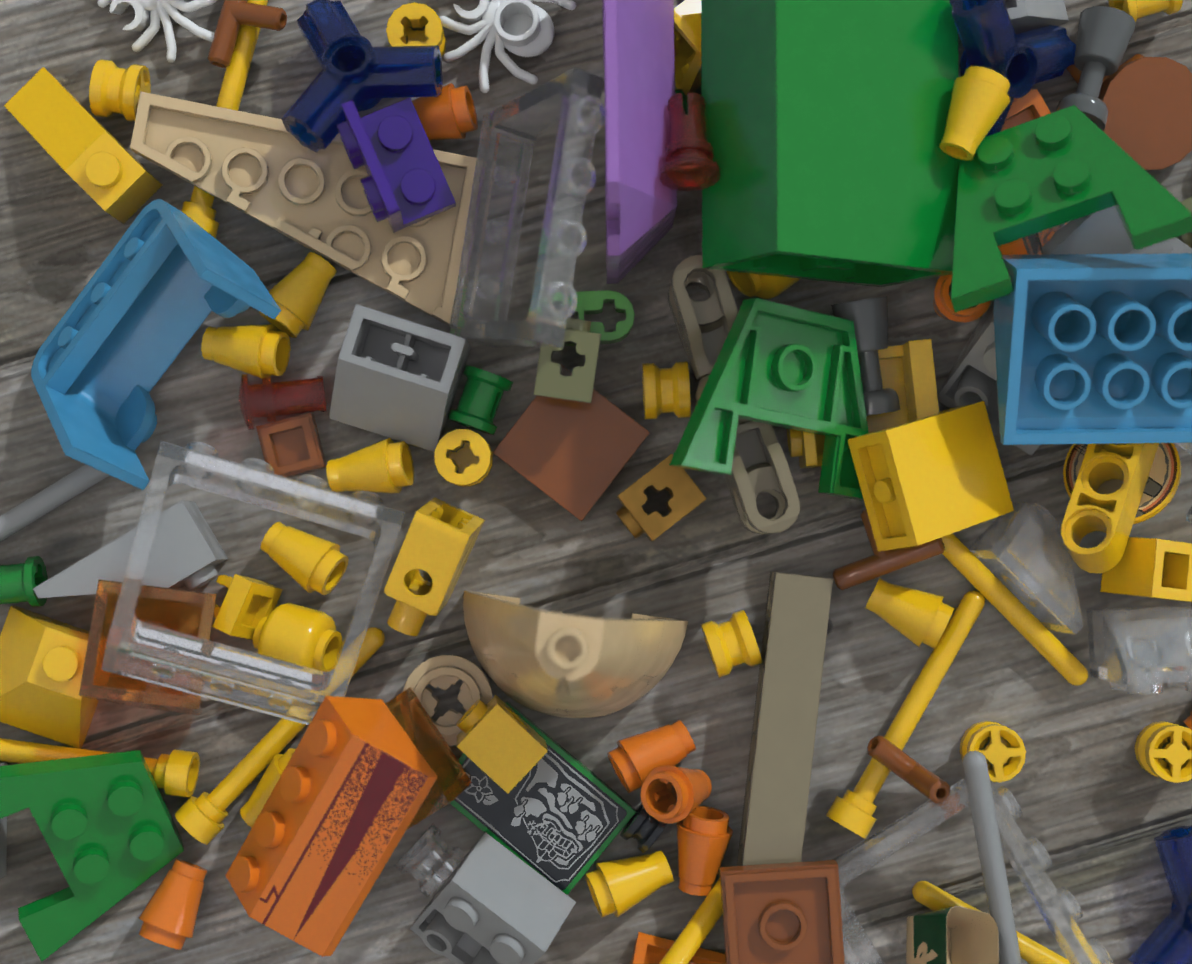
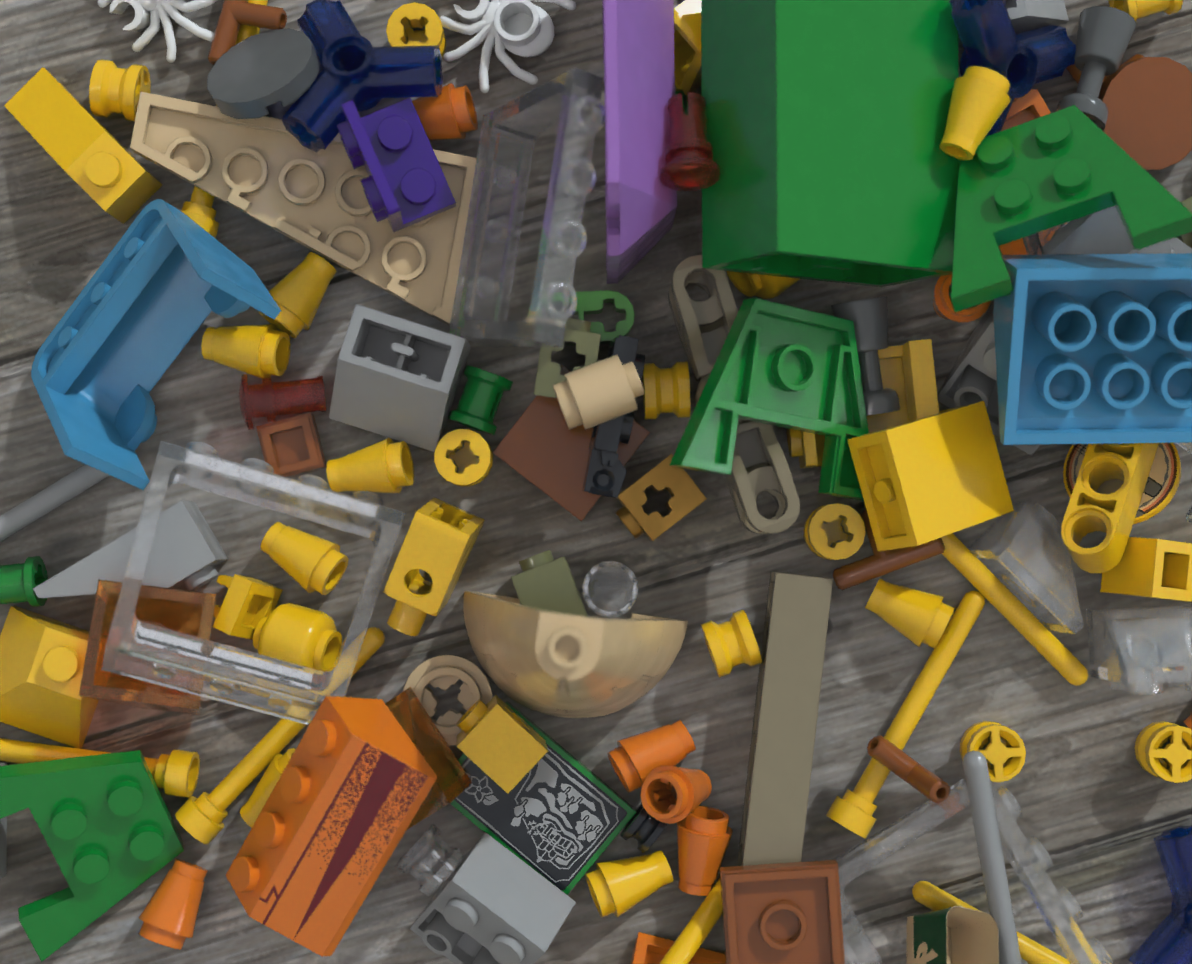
(262, 72): none -> dark grey tile
(548, 585): none -> olive brick
(598, 392): none -> tan brick
(604, 469): none -> black hinge
(606, 582): none -> clear wheel
(825, 528): none -> yellow wheel

